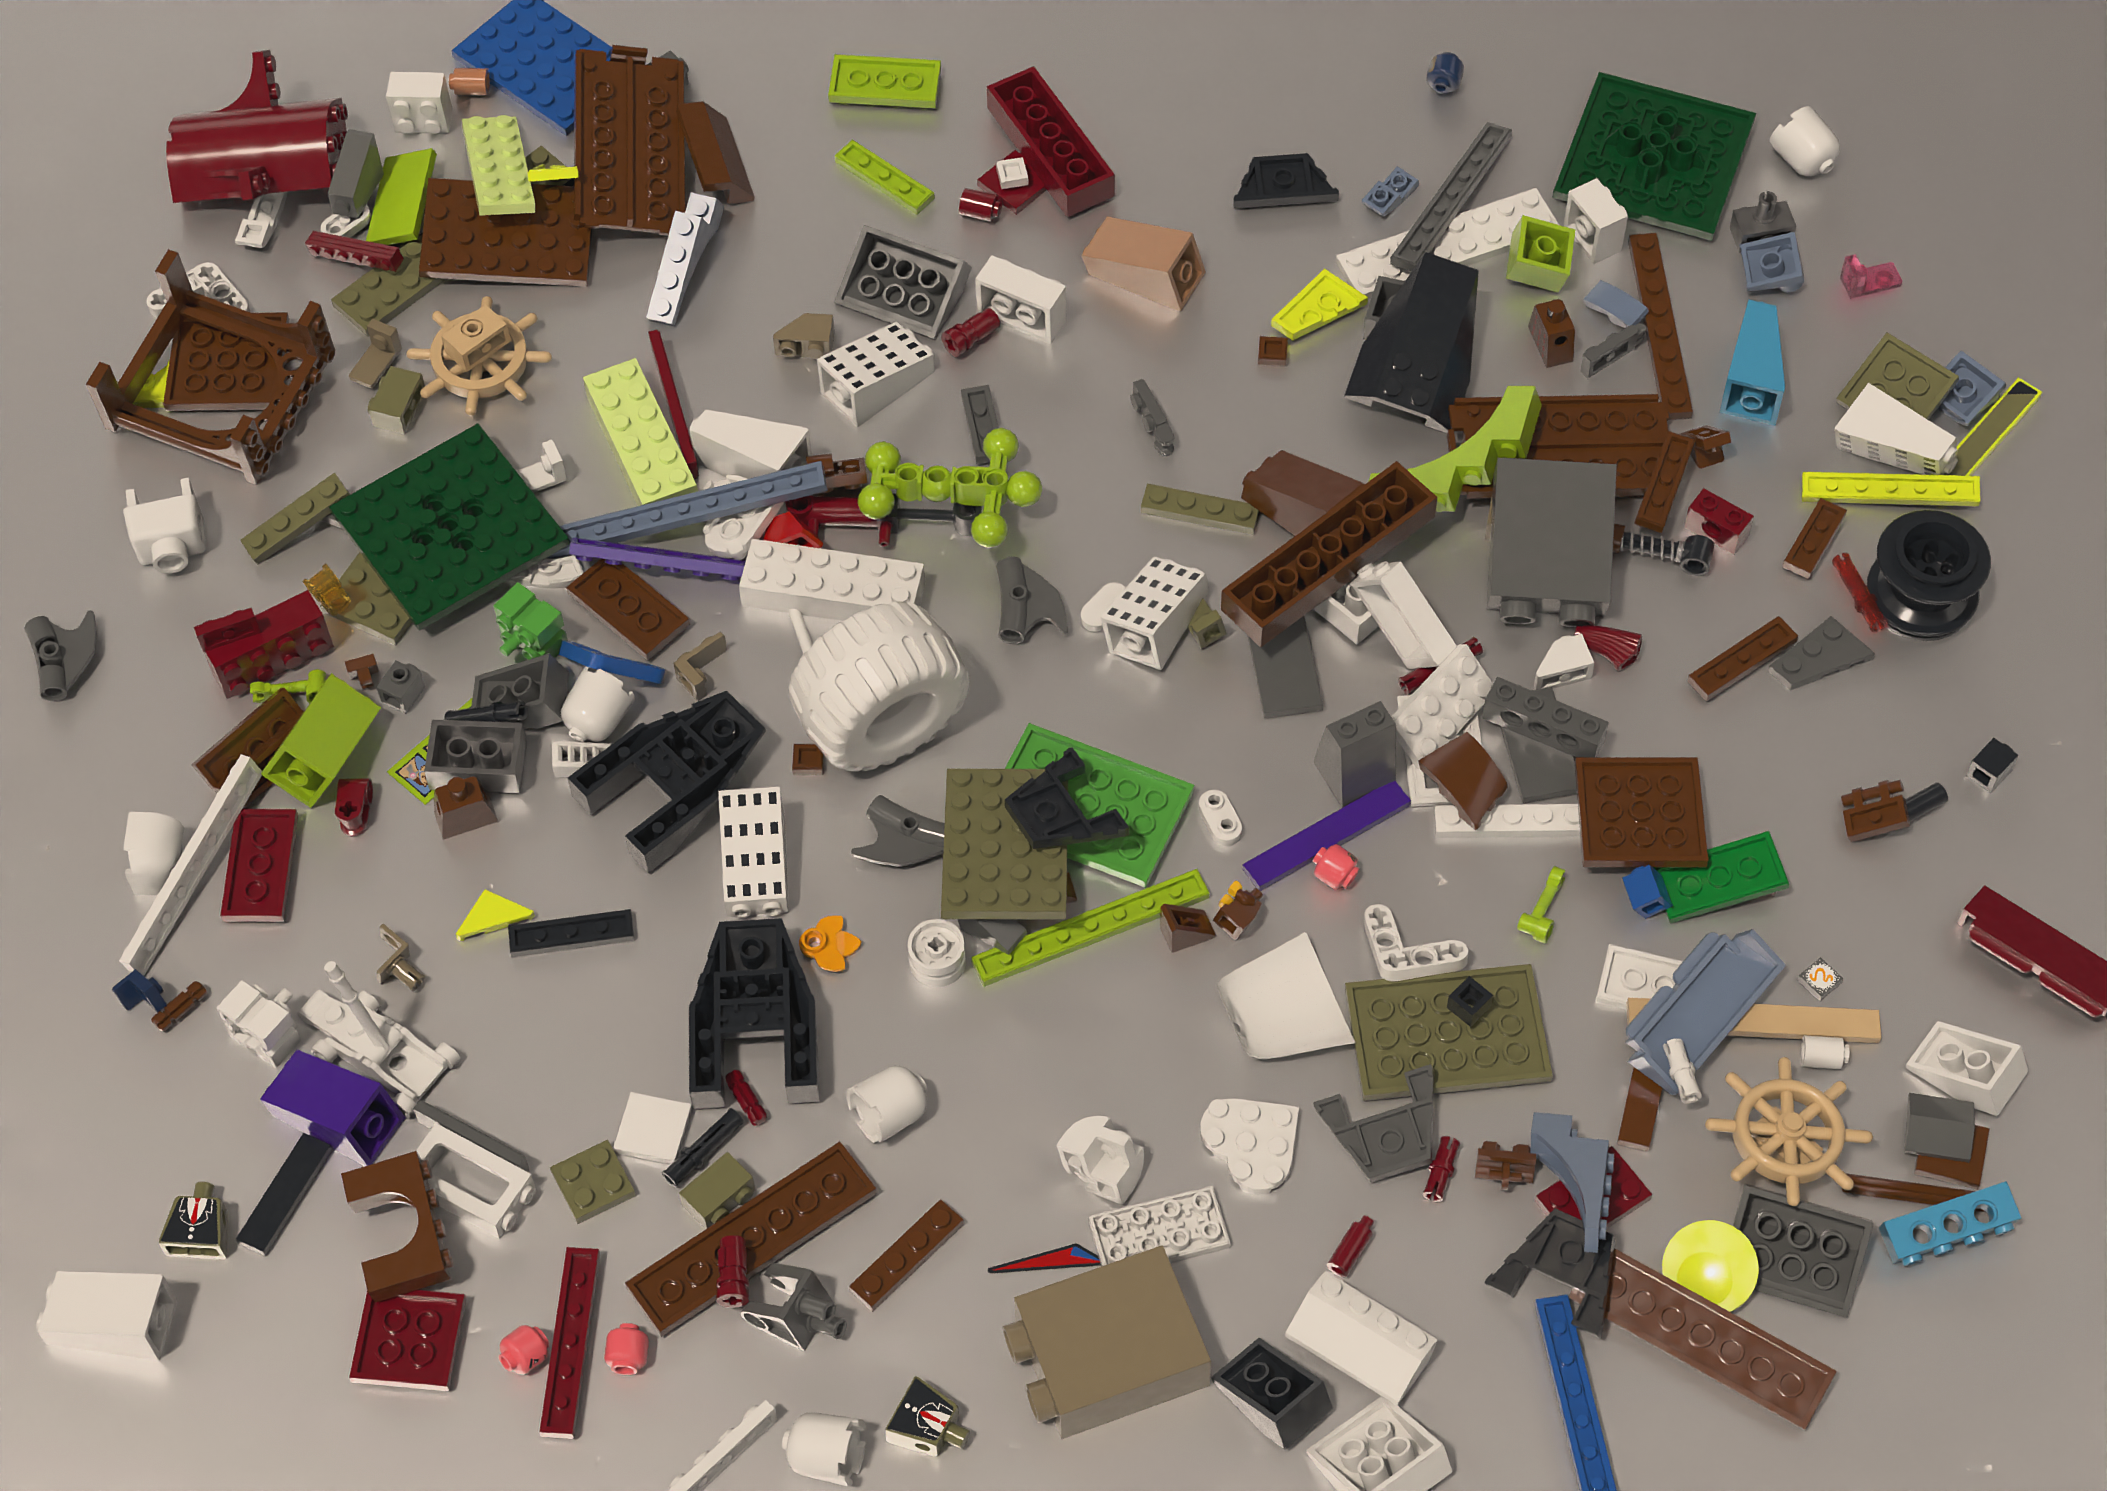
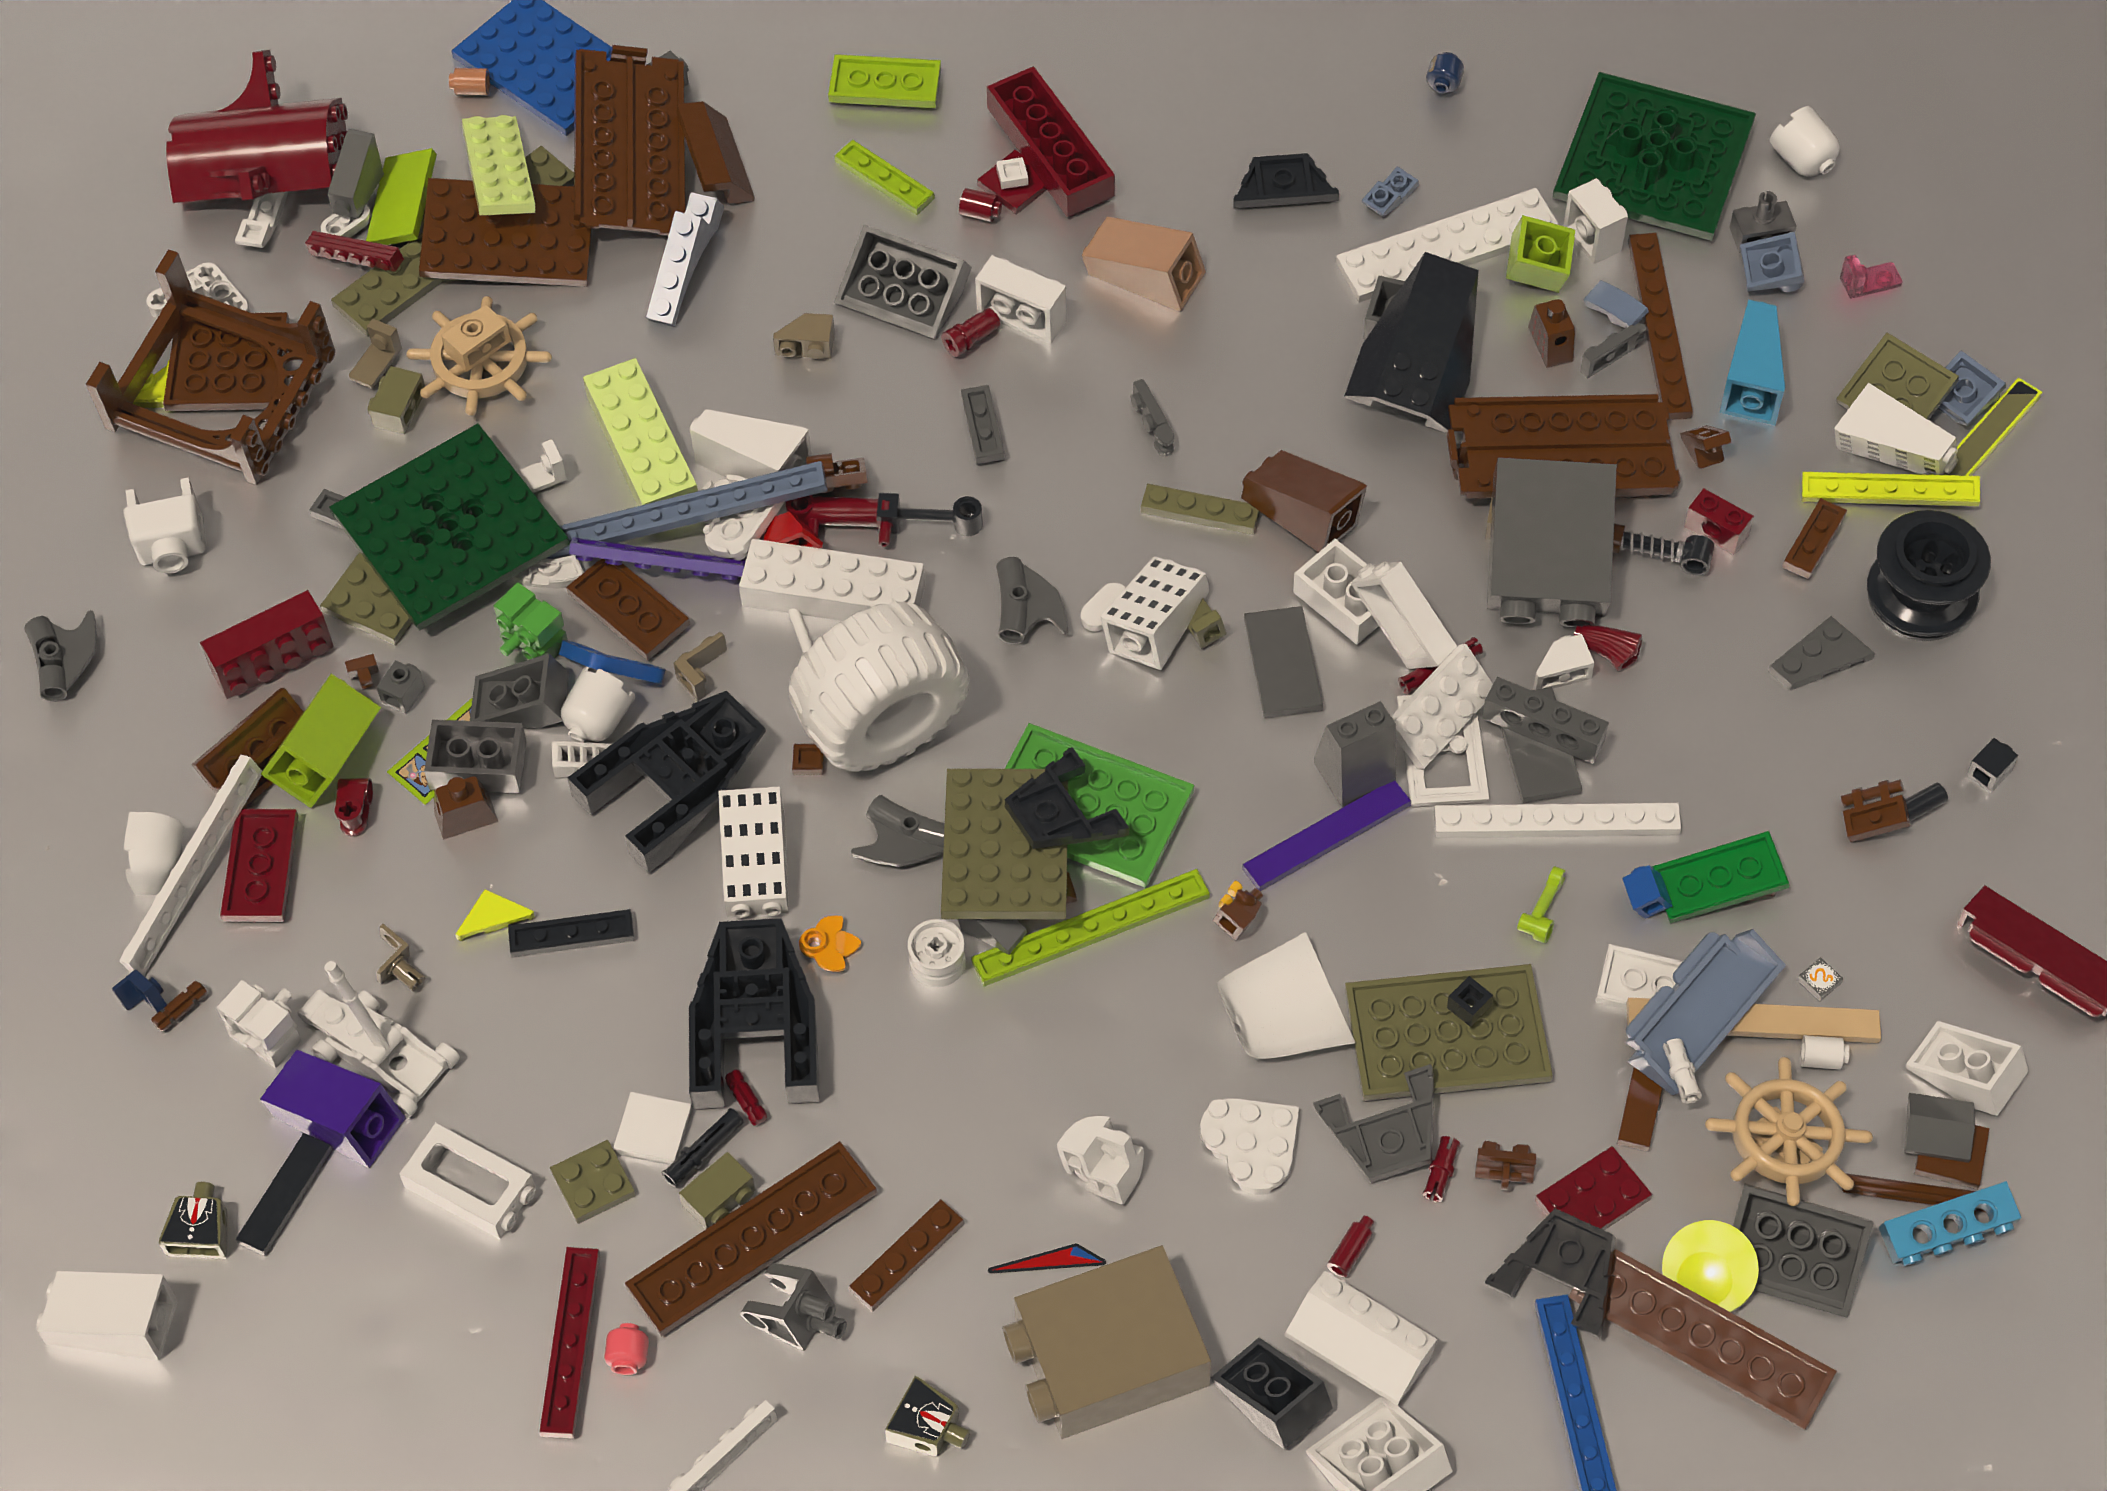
(227, 629): dark red plate -> none
(262, 691): lime brick -> none
(294, 519): olive plate -> none
(328, 591): clear yellow piece -> none
(409, 1340): dark red plate -> none
(419, 102): white brick -> none
(423, 1259): reddish brown arch -> none
(429, 1115): dark grey tile -> none
(494, 713): black pin -> none
(523, 1349): coral head -> none
(554, 172): neon yellow tile -> none
(673, 401): dark red tile -> none
(732, 1266): dark red axle -> none
(825, 1447): white cylinder -> none
(873, 371): white slope -> none
(888, 1102): white cylinder -> none
(964, 485): lime piece -> none
(1182, 1223): white tile -> none
(1184, 926): reddish brown slope -> none
(1218, 815): white plate -> none
(1272, 351): reddish brown tile -> none
(1317, 305): neon yellow wing -> none
(1328, 554): reddish brown brick -> none
(1335, 866): coral head -> none
(1399, 956): white beam -> none
(1451, 196): dark grey tile -> none
(1465, 777): reddish brown slope -> none
(1473, 463): lime arch -> none
(1580, 1166): sand blue arch -> none
(1640, 812): reddish brown plate -> none
(1664, 481): reddish brown tile -> none
(1742, 658): reddish brown plate -> none
(1863, 599): clear red pin -> none

